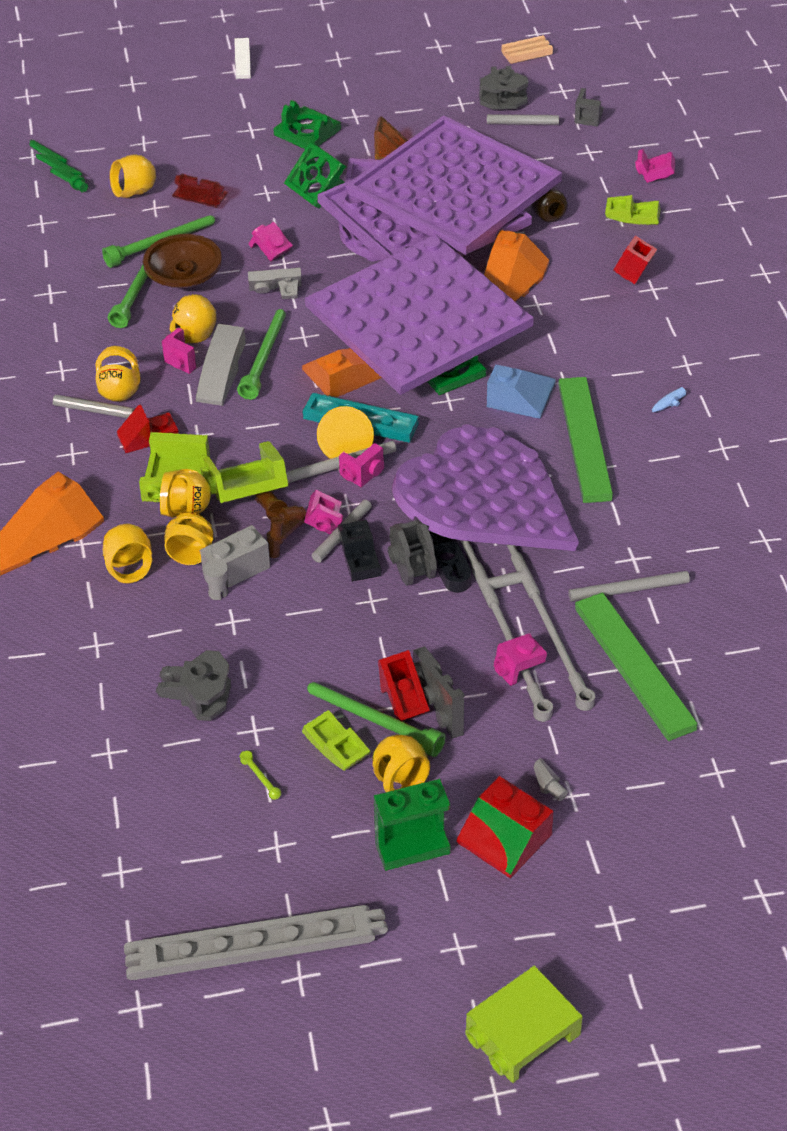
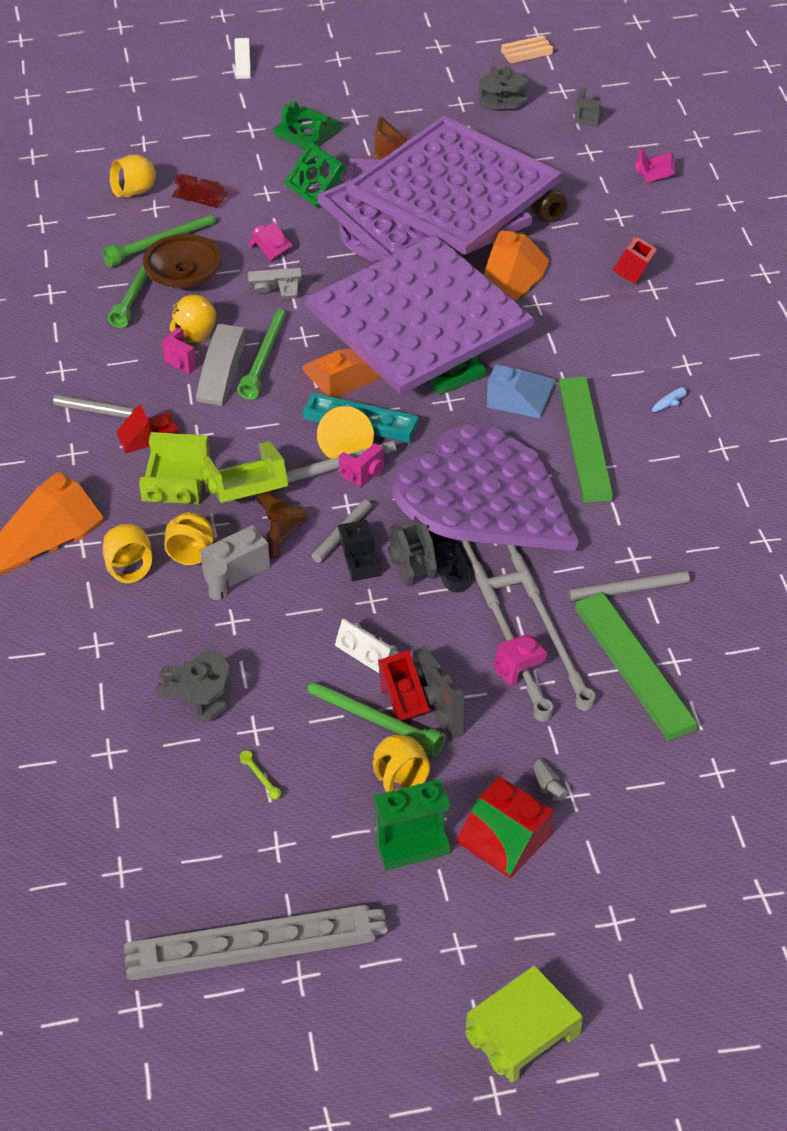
(60, 167): green piece -> none
(117, 381): yellow helmet -> none
(183, 492): yellow helmet -> none
(323, 512): dark pink bracket -> none
(334, 741): lime slope -> none
(362, 645): none -> white hinge
(523, 119): light grey bar -> none
(625, 210): lime slope -> none

